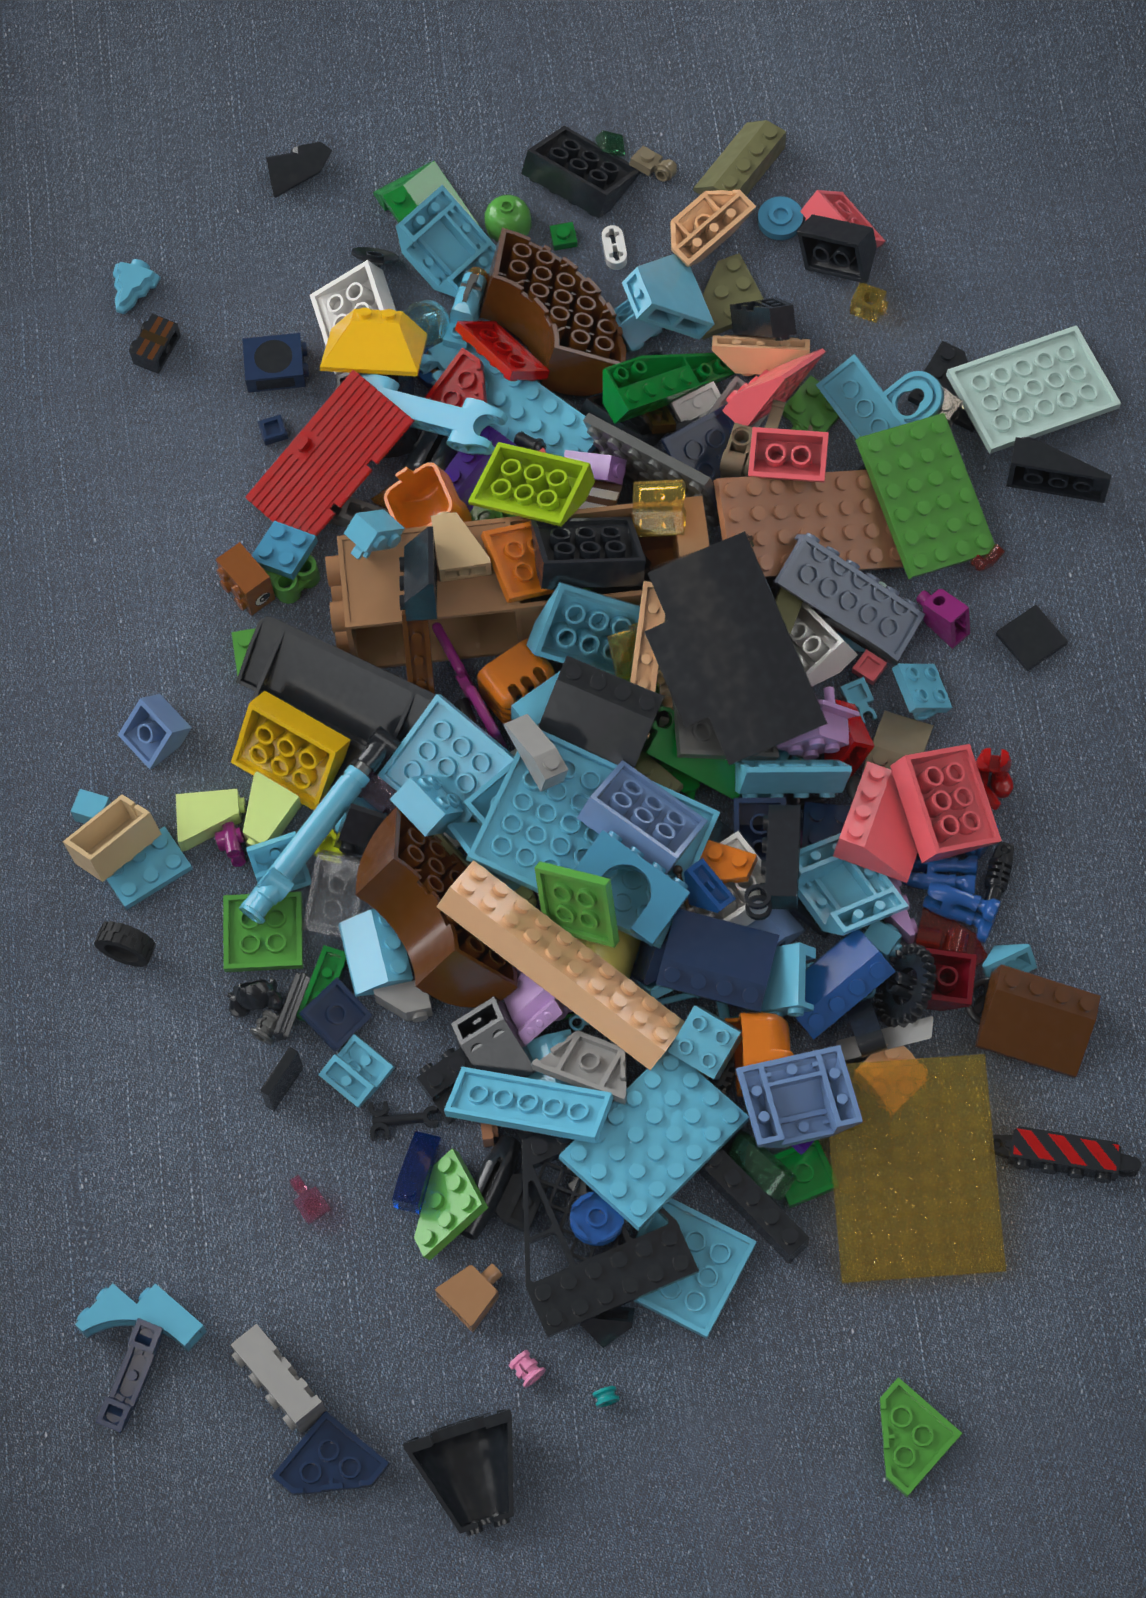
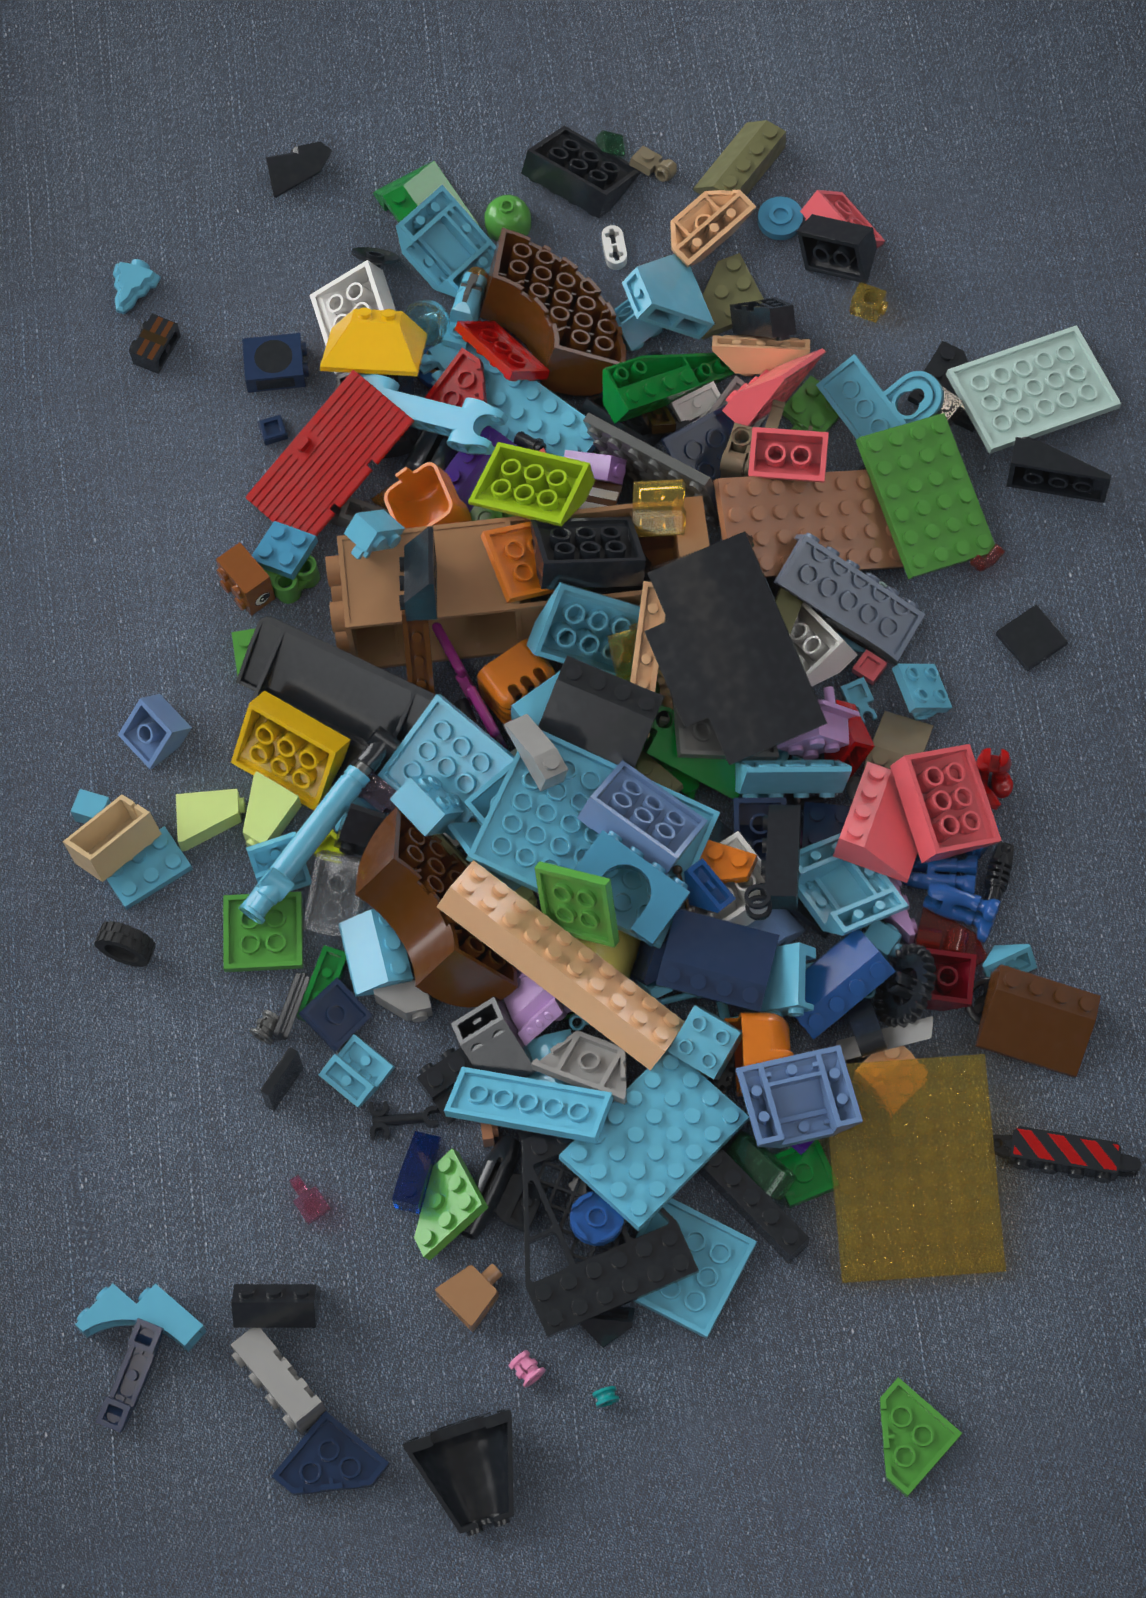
(230, 841): magenta plate -> none
(254, 996): black hair -> none
(275, 1305): none -> black slope
(457, 549): tan slope -> none
(563, 236): green plate -> none
(945, 616): magenta torso -> none

